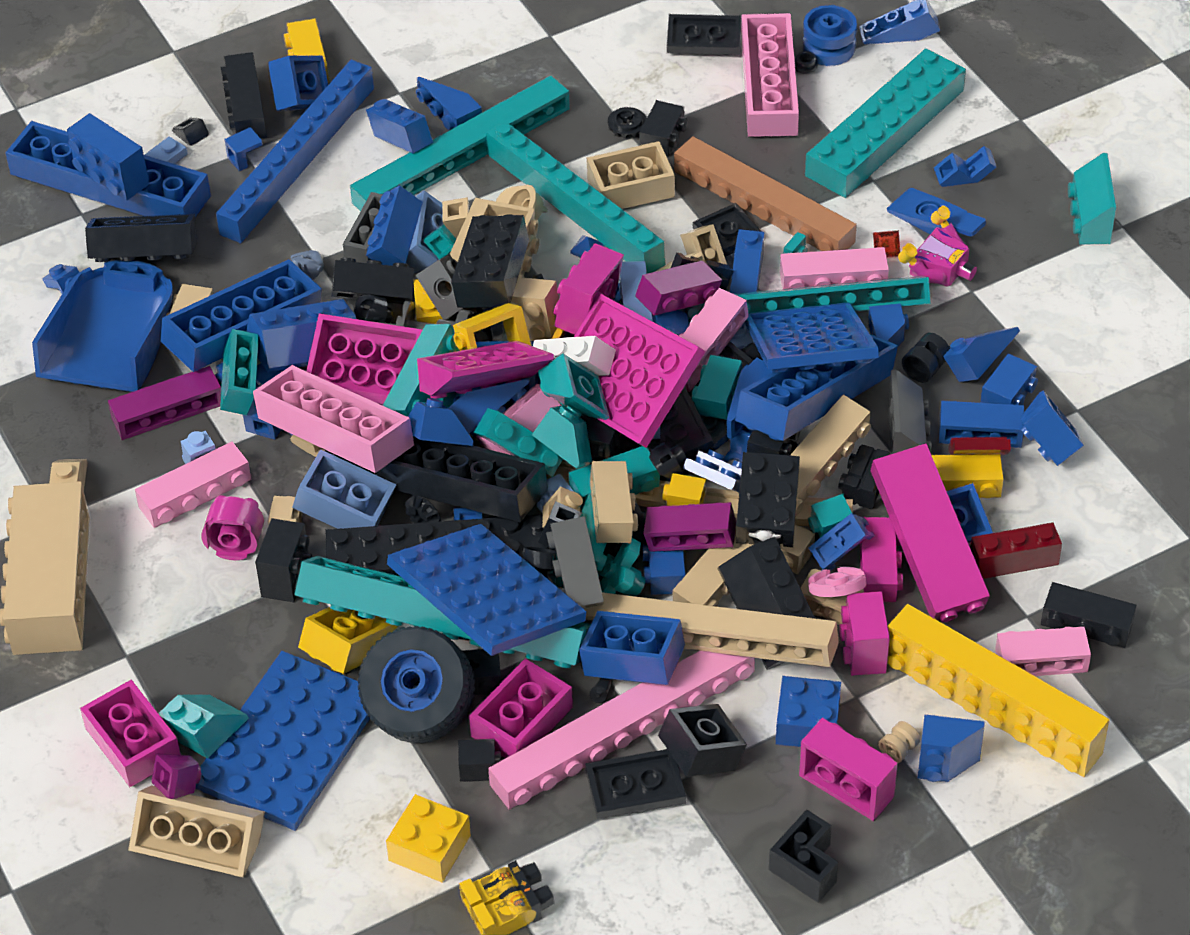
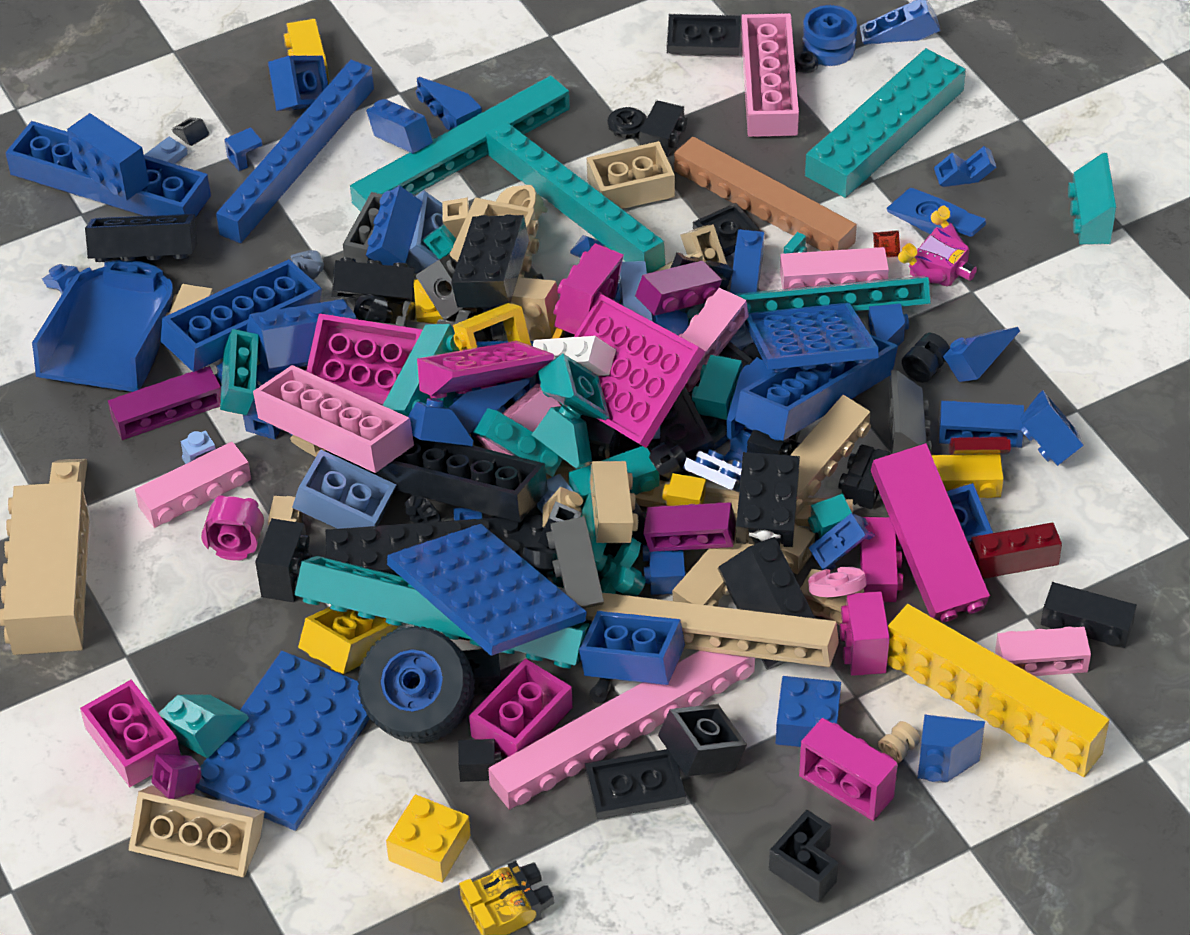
(243, 93): black brick -> none
(1010, 382): blue brick -> none

